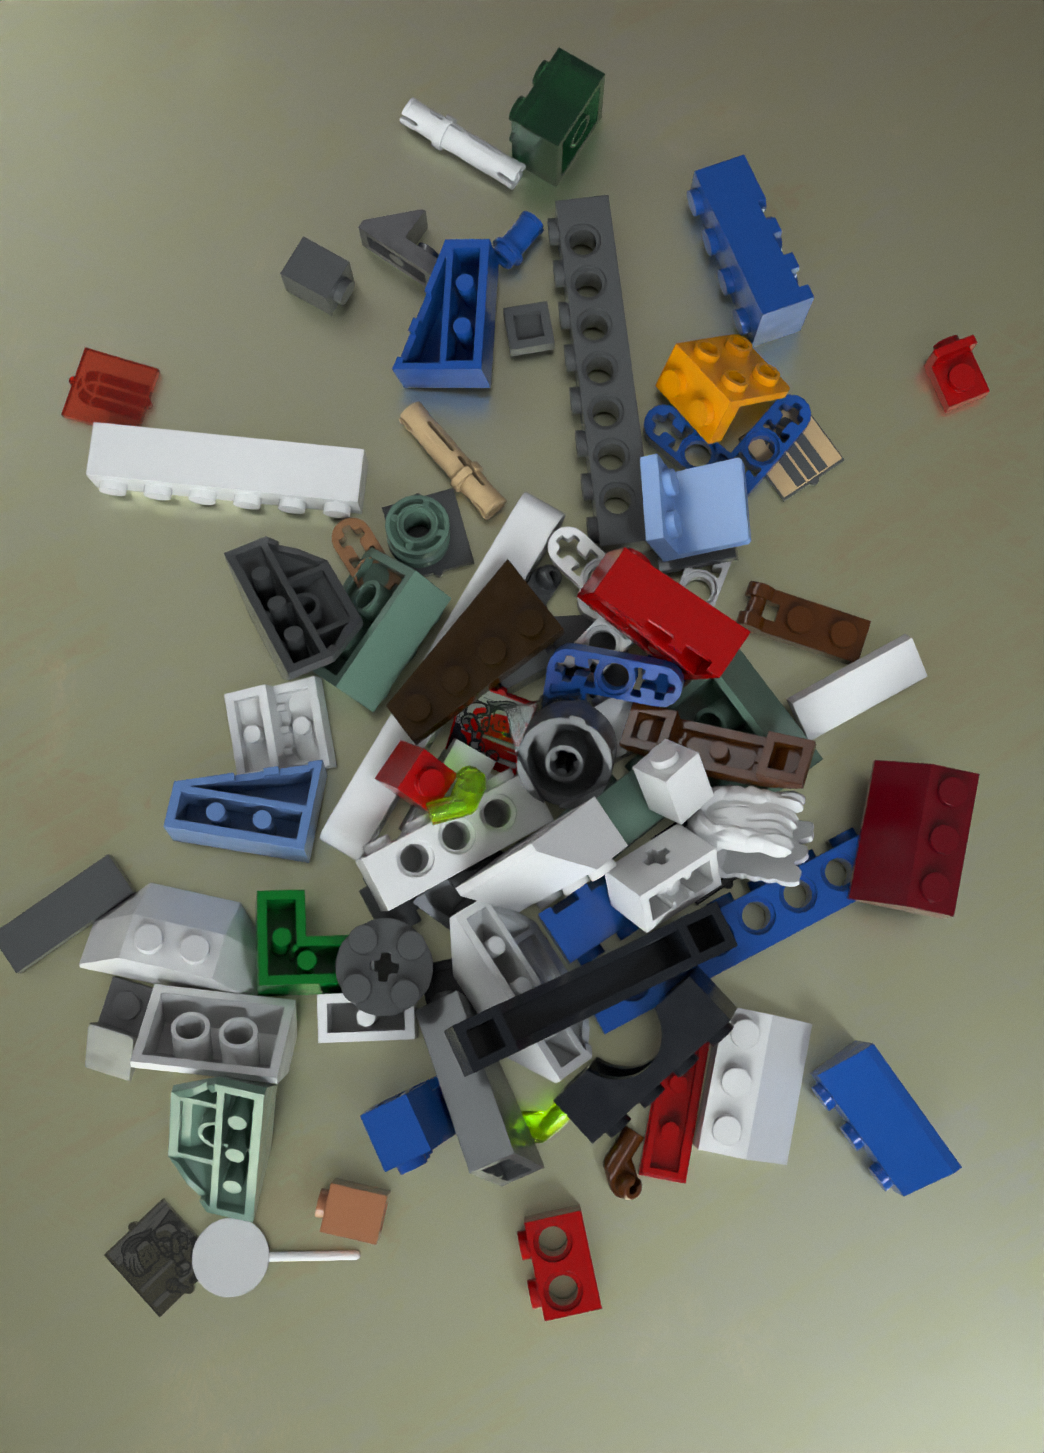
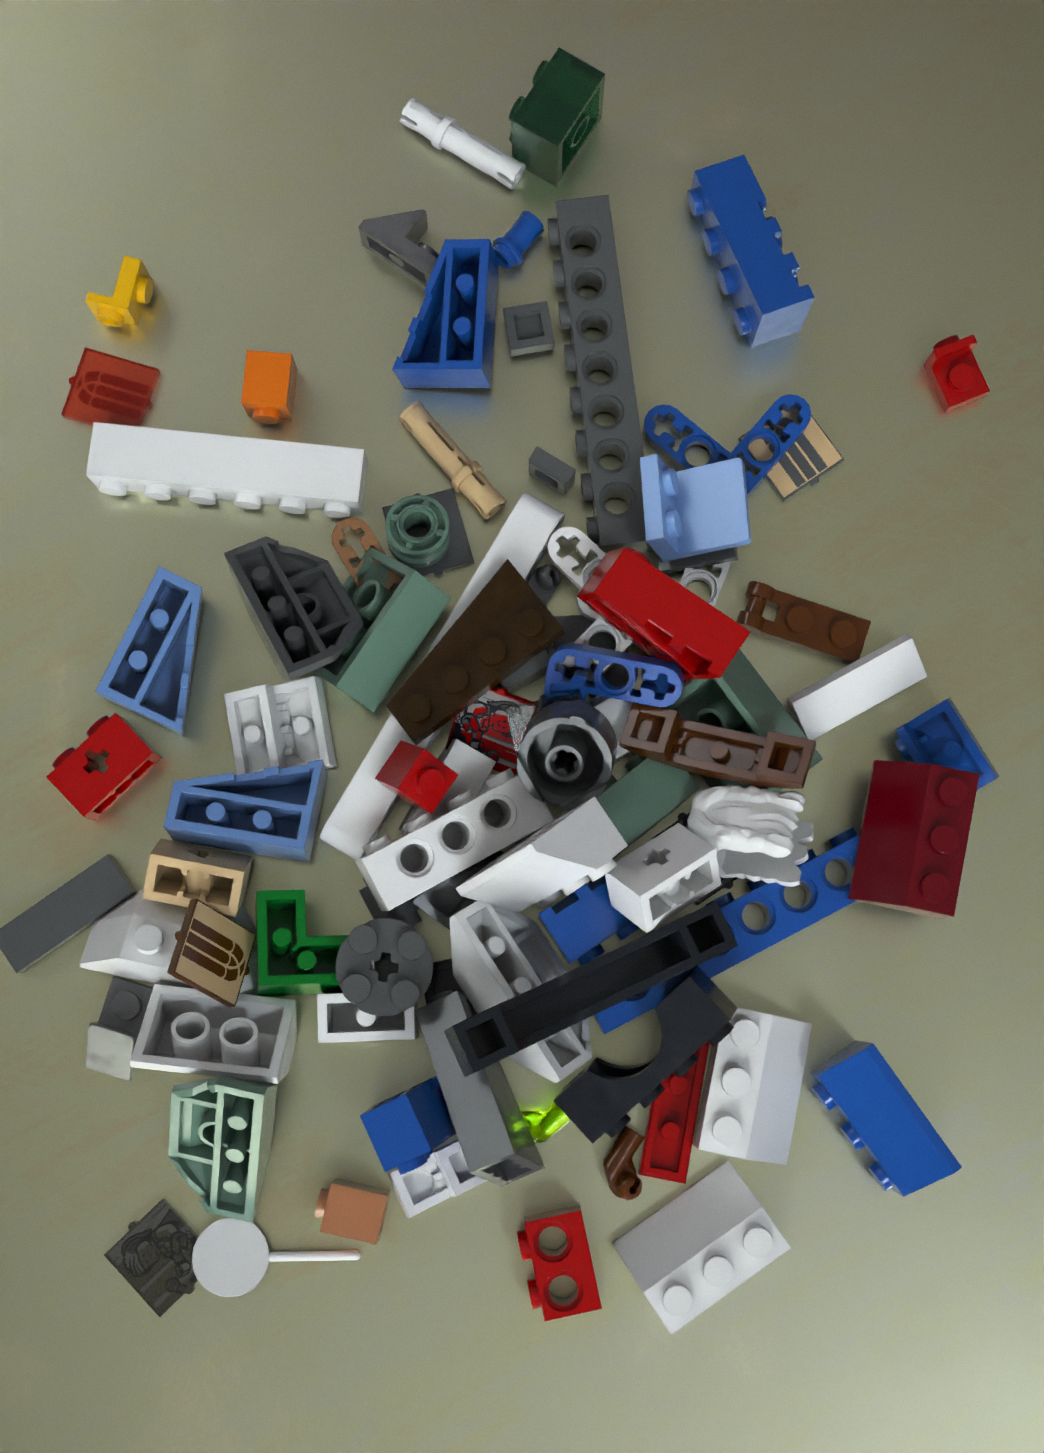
(127, 761): none -> red brick
(131, 291): none -> yellow bracket
(157, 653): none -> medium blue wedge
(189, 872): none -> tan brick
(212, 953): none -> piece
(269, 386): none -> orange brick
(318, 276): dark grey brick -> none
(435, 1181): none -> white slope
(463, 799): clear neon green arm -> none
(551, 471): none -> dark grey tile
(673, 781): white brick -> none
(700, 1246): none -> white slope
(716, 377): light orange bracket -> none
(944, 740): none -> blue bracket

